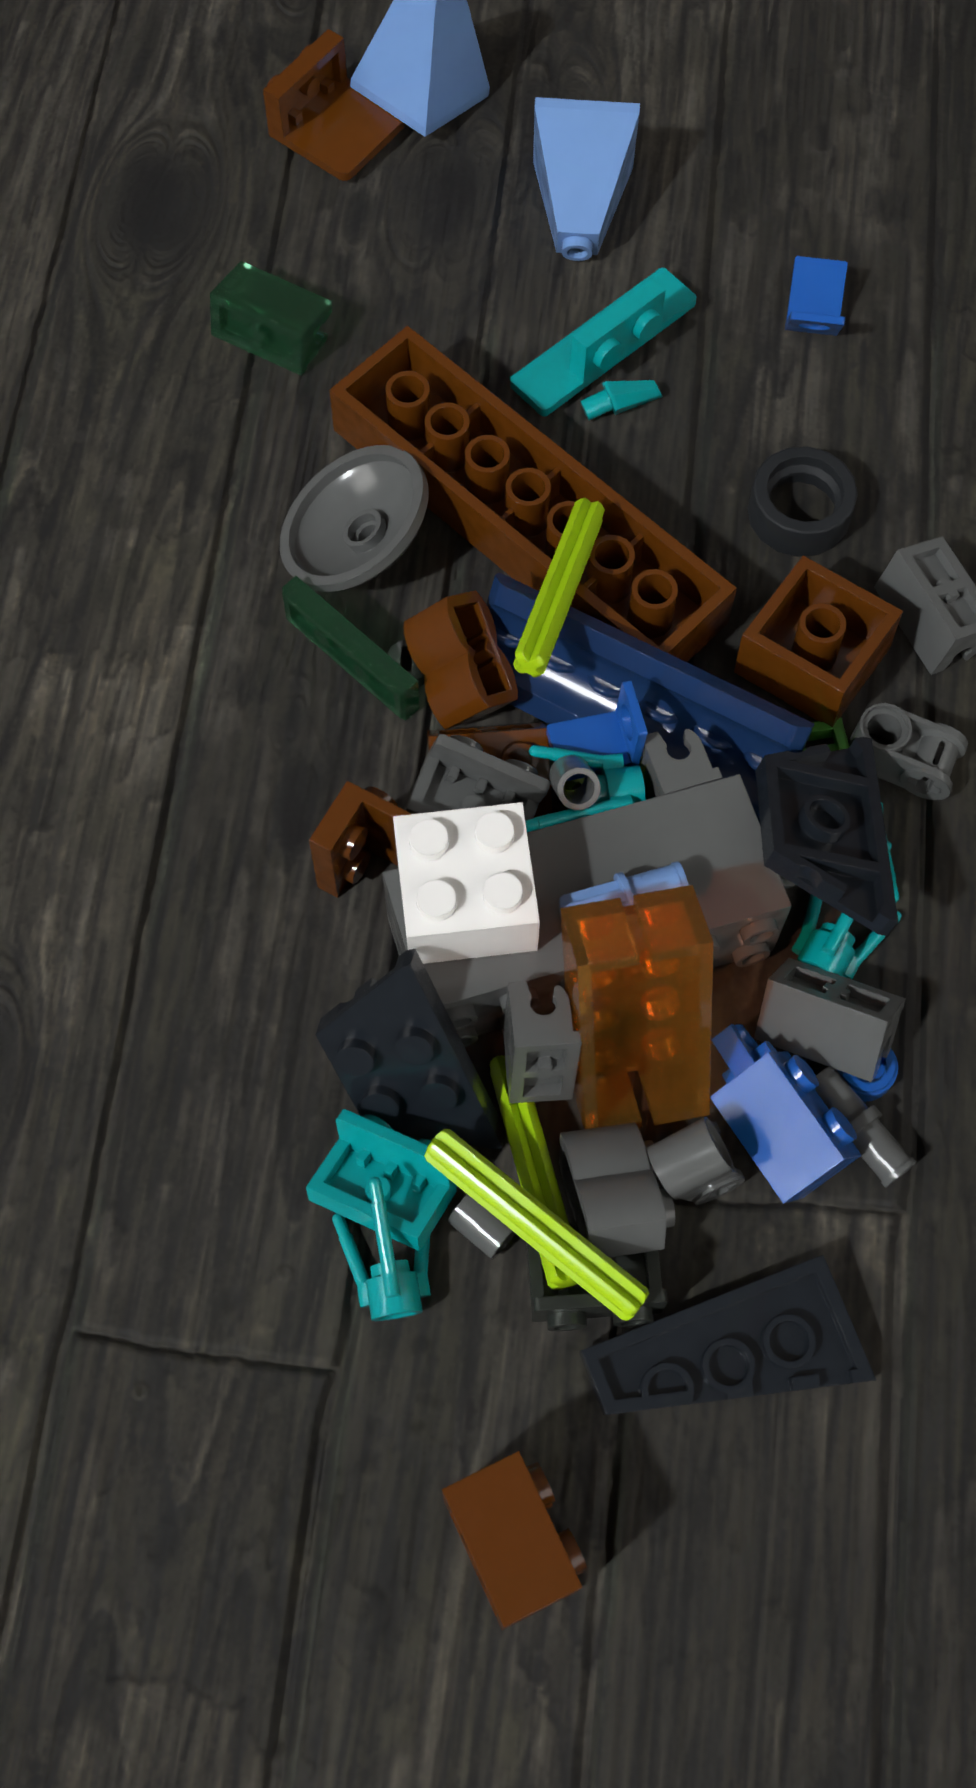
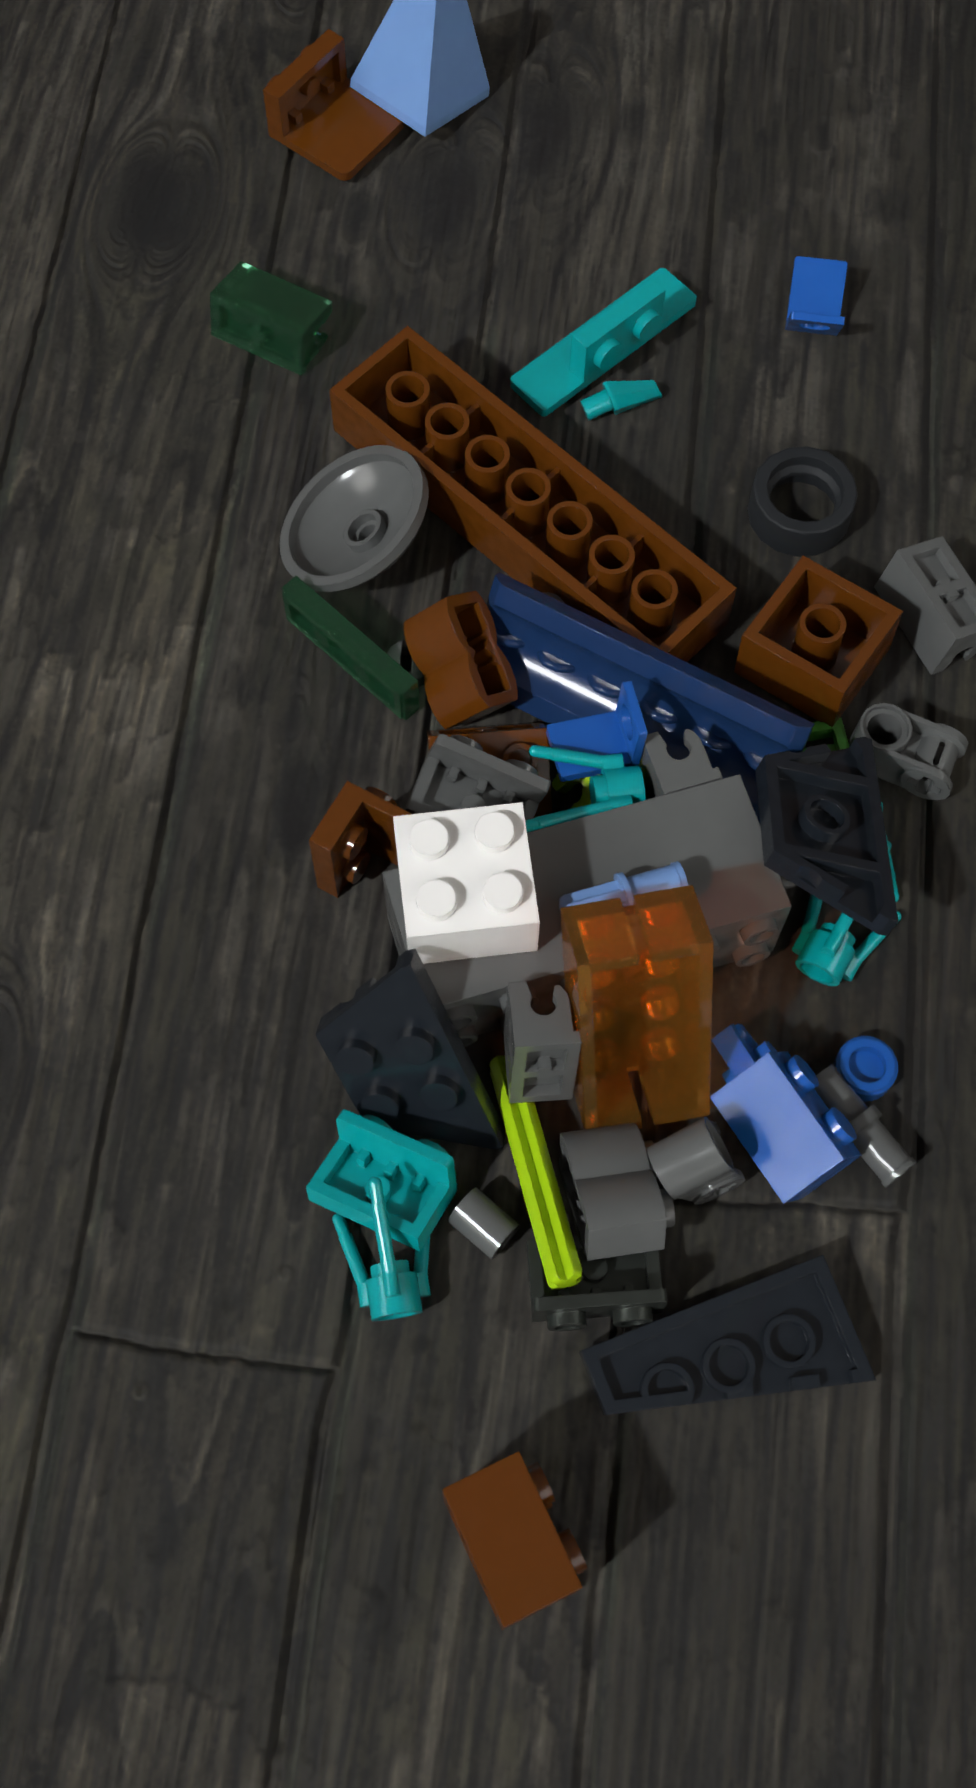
(536, 1224): lime axle -> none
(558, 588): lime axle -> none
(581, 797): dark grey hinge -> none
(582, 167): medium blue slope -> none
(828, 1018): dark grey hinge -> none

